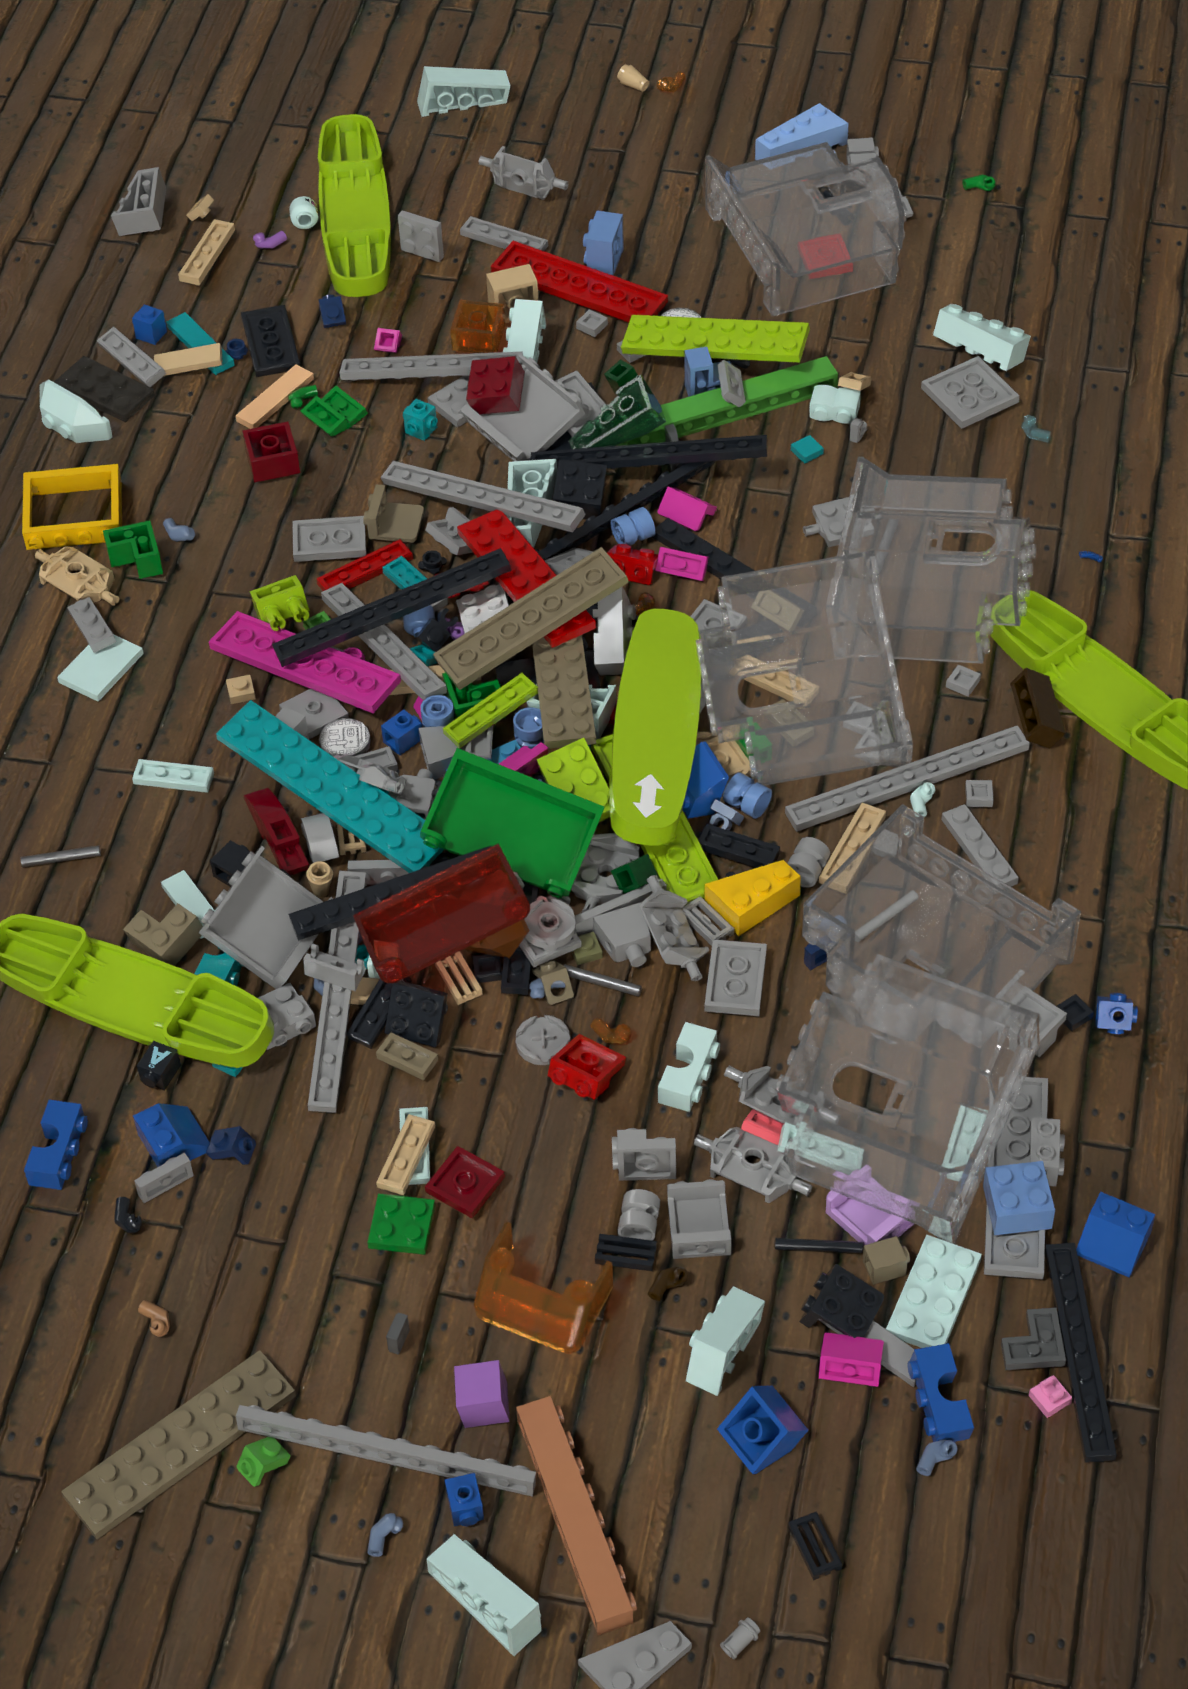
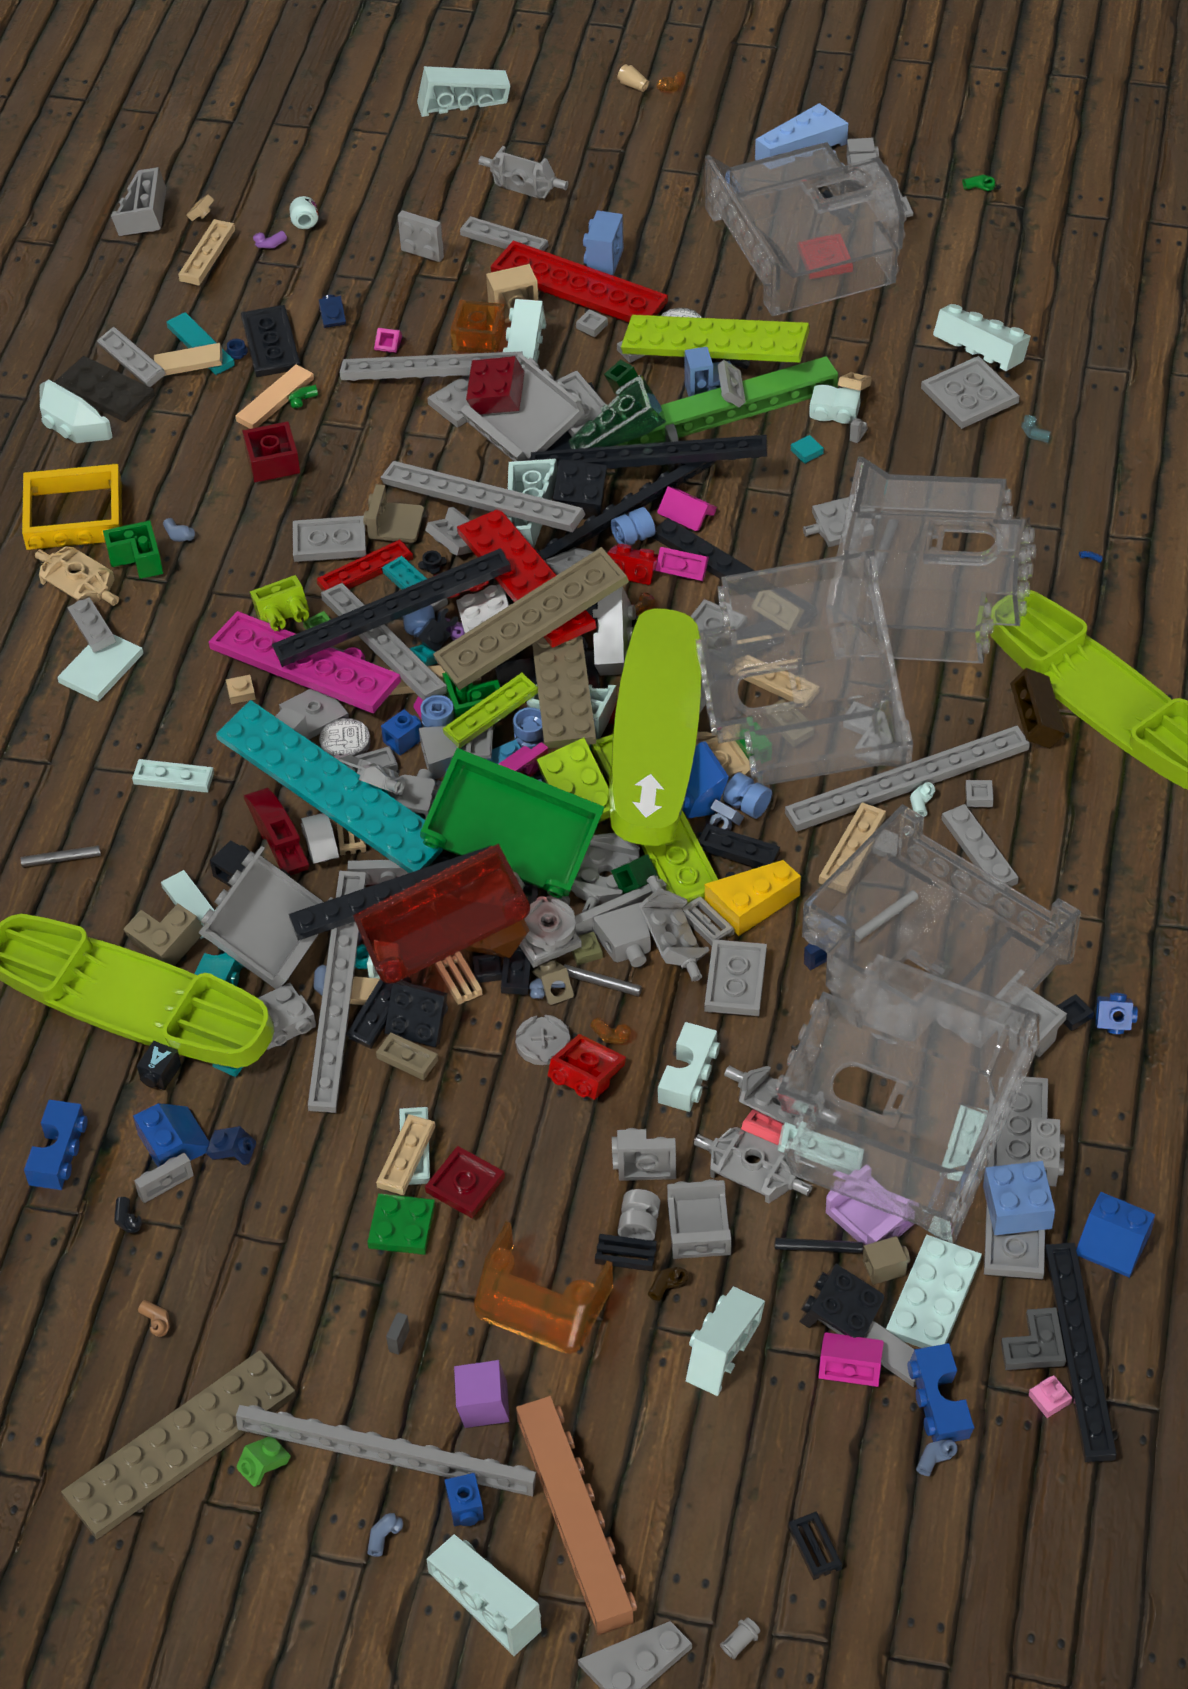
(149, 324): blue brick -> none
(319, 878): tan cone -> none
(333, 969): light grey hinge -> none
(334, 411): green slope -> none
(354, 206): lime piece -> none
(420, 419): teal brick -> none
(762, 1428): blue slope -> none
(809, 860): light grey wheel -> none
(963, 680): light grey plate -> none

